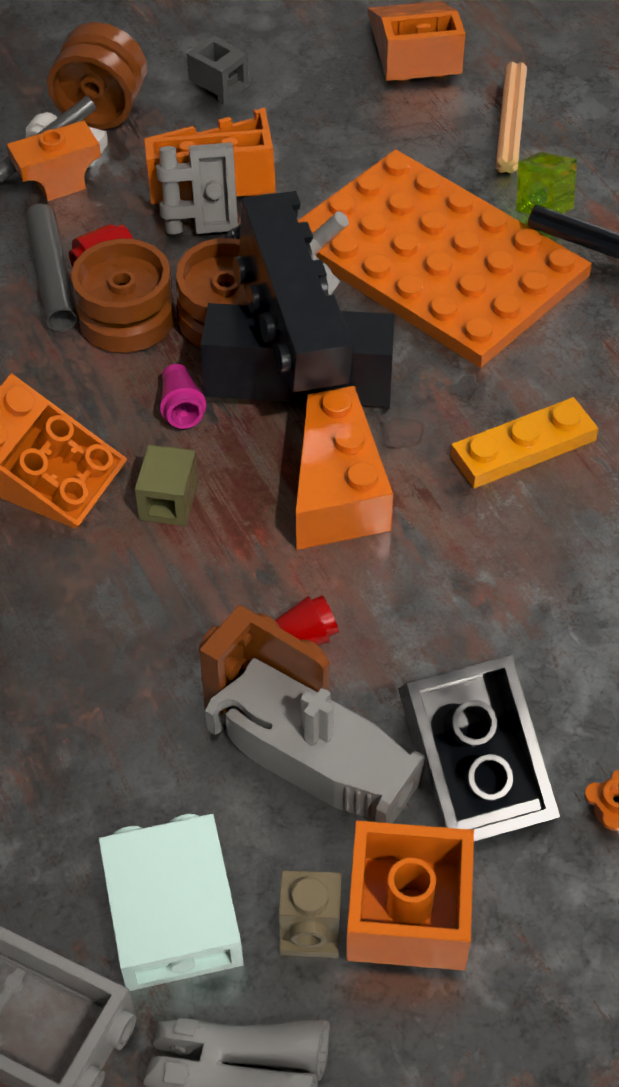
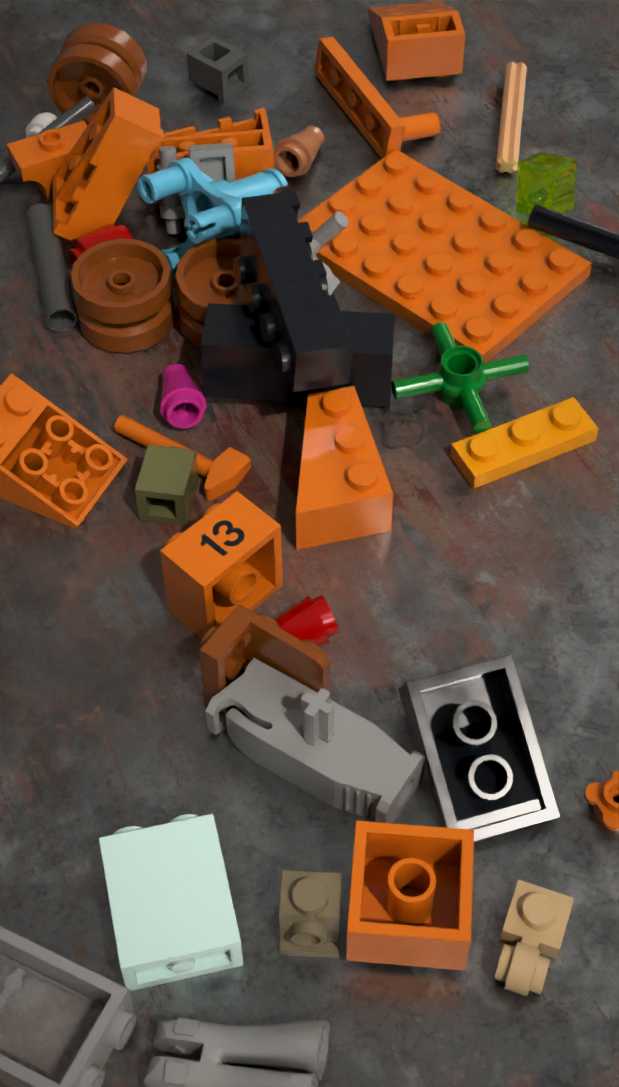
(104, 165): none -> orange wedge
(209, 205): none -> medium azure wheel
(221, 474): none -> orange piece
(221, 563): none -> orange brick
(297, 152): none -> nougat cone
(365, 104): none -> orange piece
(460, 377): none -> green bar
(535, 927): none -> tan plate

